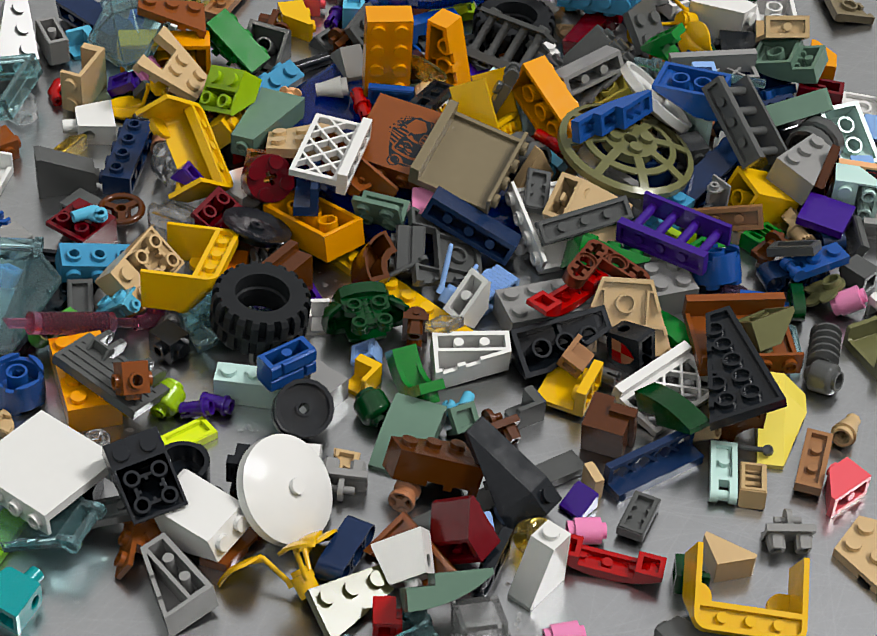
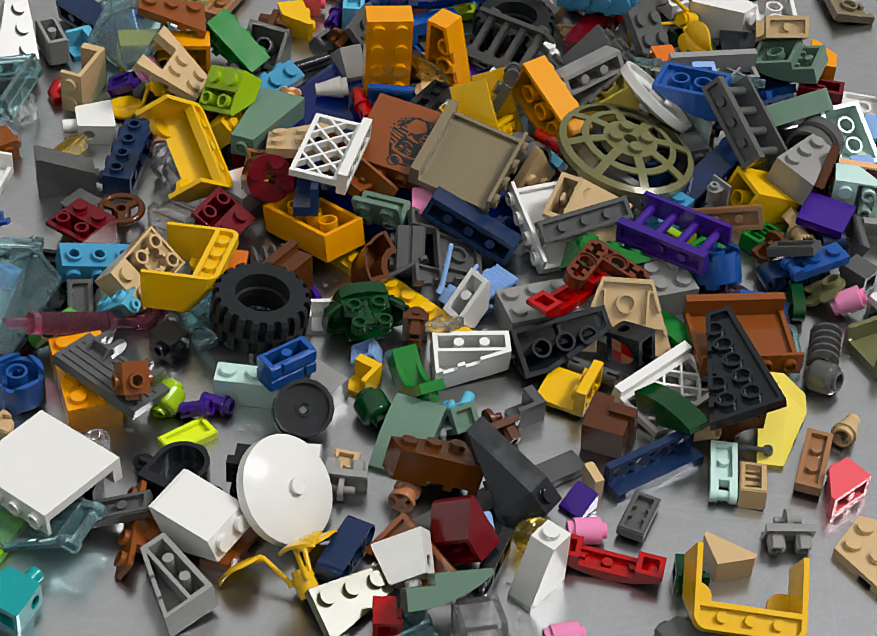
(92, 213): medium azure arm -> none
(144, 475): black slope -> none
(186, 173): dark purple slope -> none
(257, 227): black piece -> none
(536, 190): dark grey plate -> none
(575, 357): medium nougat panel -> none
(611, 115): blue slope -> none
(664, 42): green slope -> none
(767, 327): olive slope -> none

